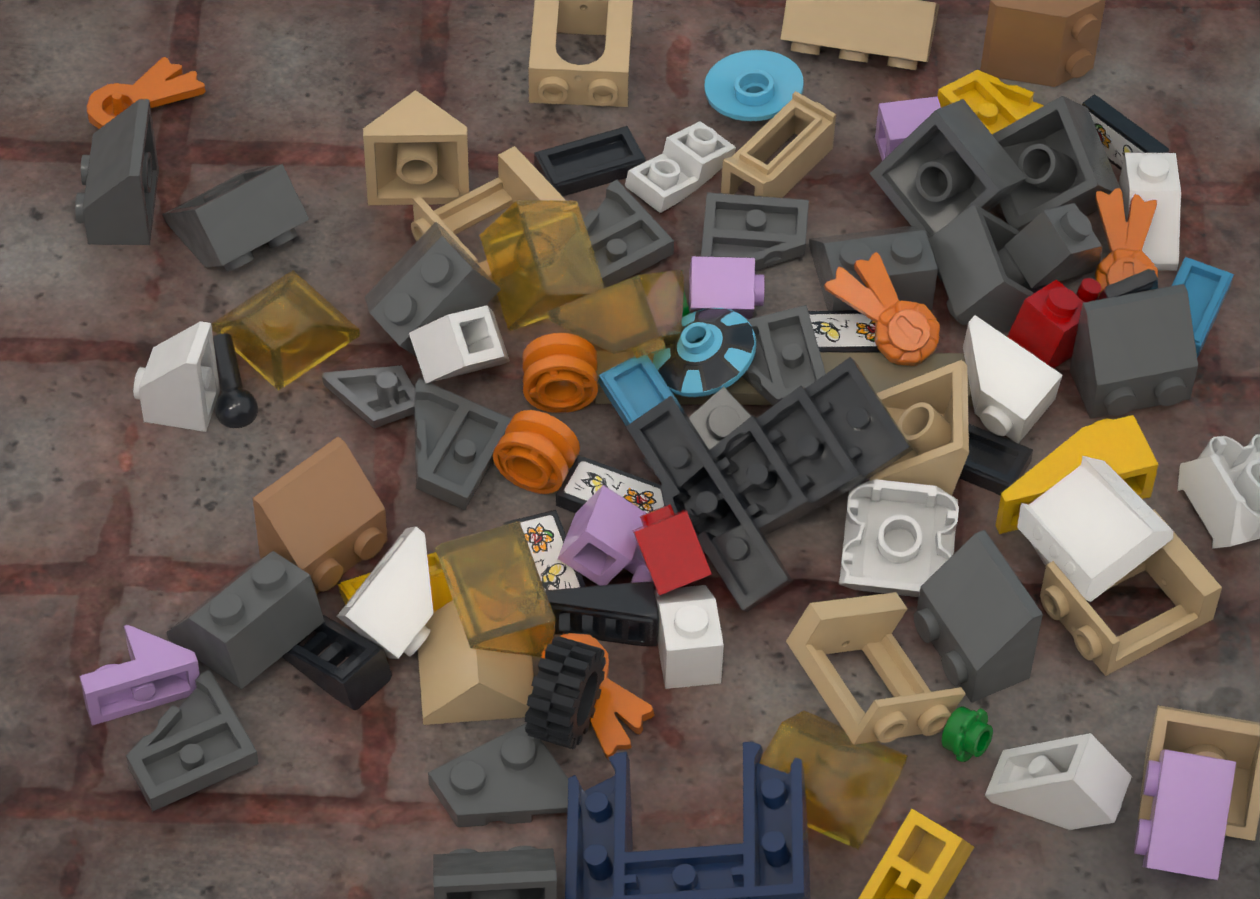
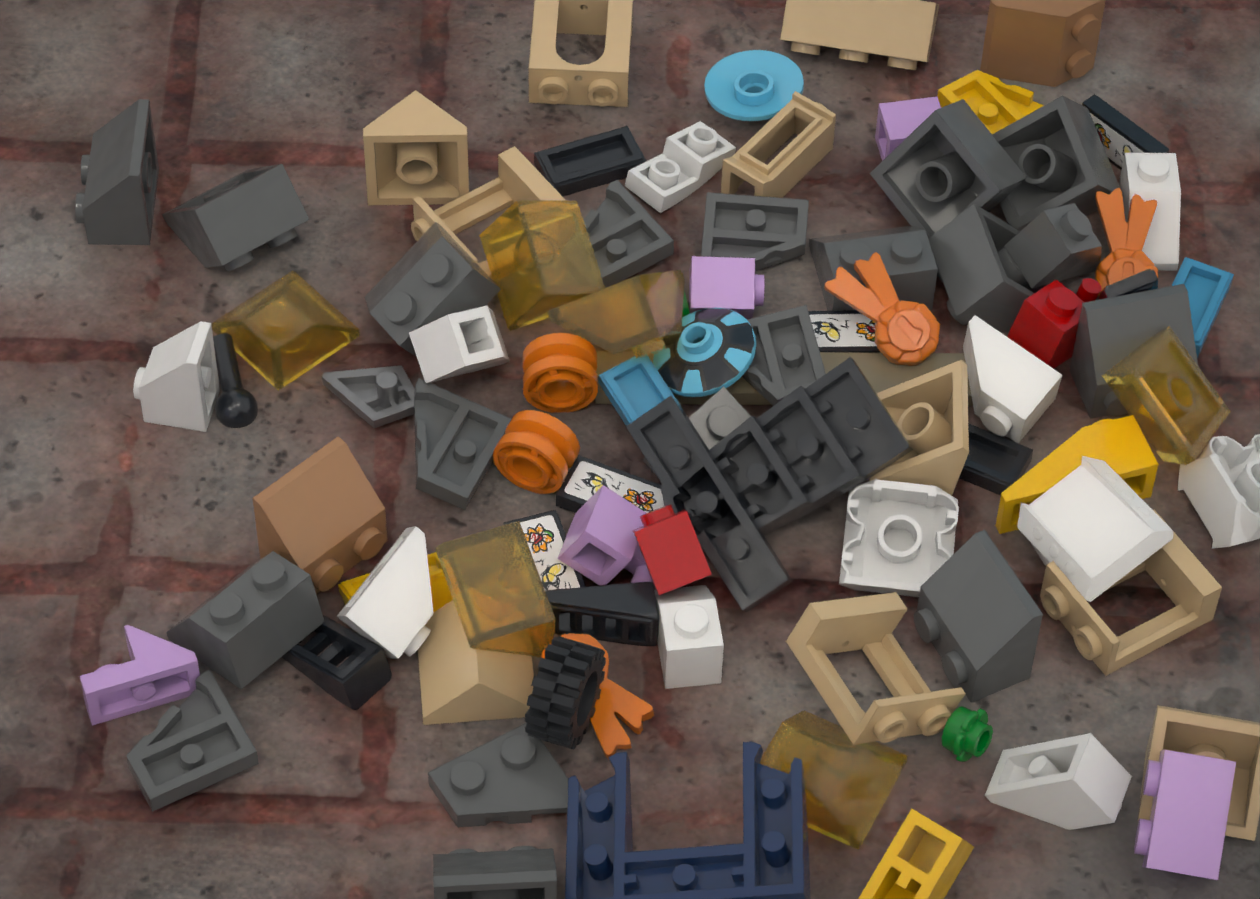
(160, 84): orange piece -> none
(1168, 397): none -> clear yellow slope

